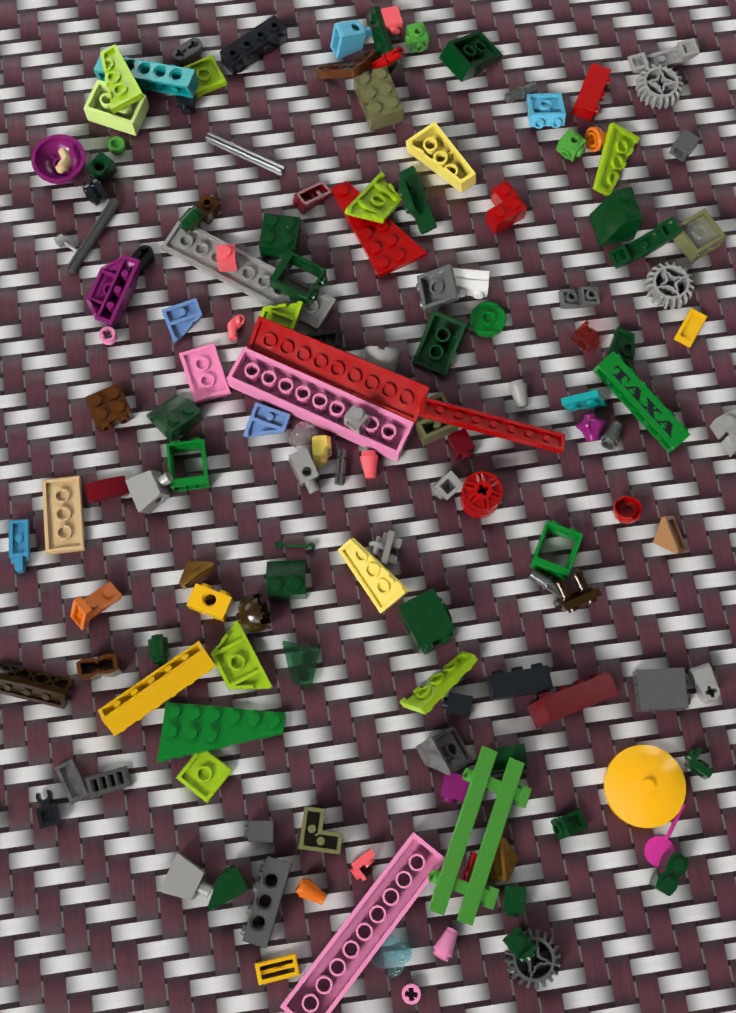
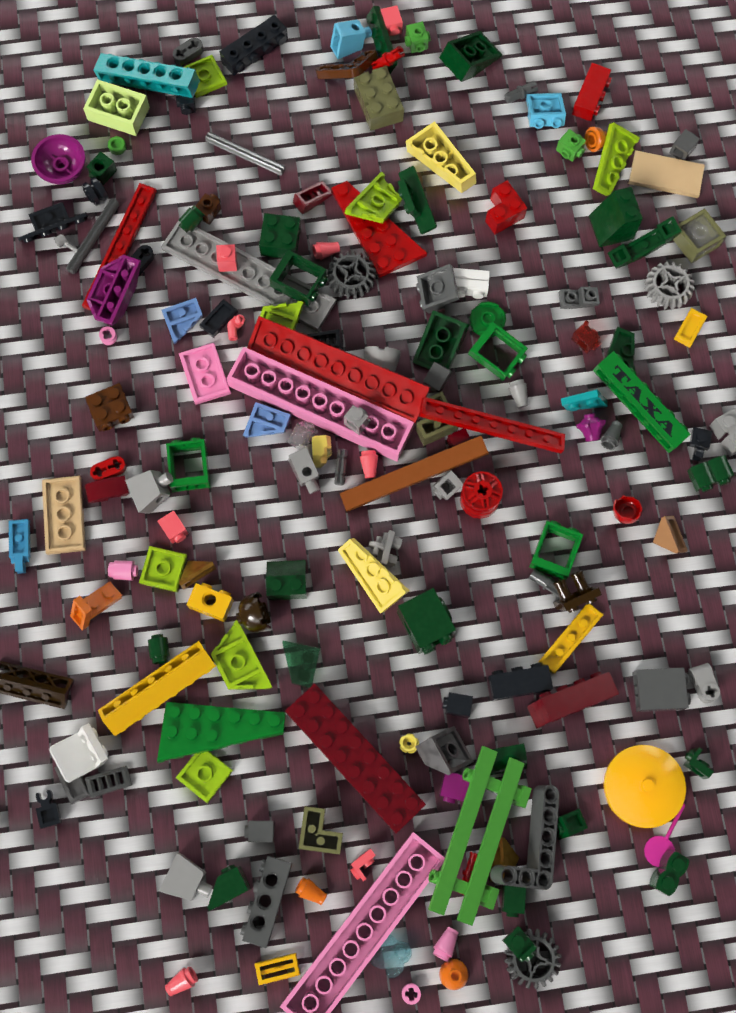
(50, 219): none -> black bracket
(65, 161): tan arm -> none
(79, 753): none -> white bracket
(93, 669): reddish brown brick -> none
(106, 465): none -> red beam
(119, 80): lime wing -> none
(122, 570): none -> bright pink brick
(128, 227): none -> red tile
(163, 569): none -> lime tile
(173, 527): none -> coral brick
(175, 417): dark green slope -> none
(181, 981): none -> coral cone
(218, 318): none -> black tile
(311, 546): dark green hinge -> none
(325, 249): none -> coral cone
(341, 267): none -> dark grey gear
(355, 758): none -> dark red brick
(408, 738): none -> light yellow plate
(414, 473): none -> dark orange tile
(437, 377): none -> dark grey brick
(440, 683): lime wing -> none
(453, 974): none -> orange brick
(506, 338): none -> green window
(537, 846): none -> dark grey beam
(571, 638): none -> yellow tile
(663, 88): light grey gear -> none
(666, 174): none -> tan tile
(672, 57): light grey slope -> none
(700, 440): none -> black plate
(711, 473): none -> dark green brick

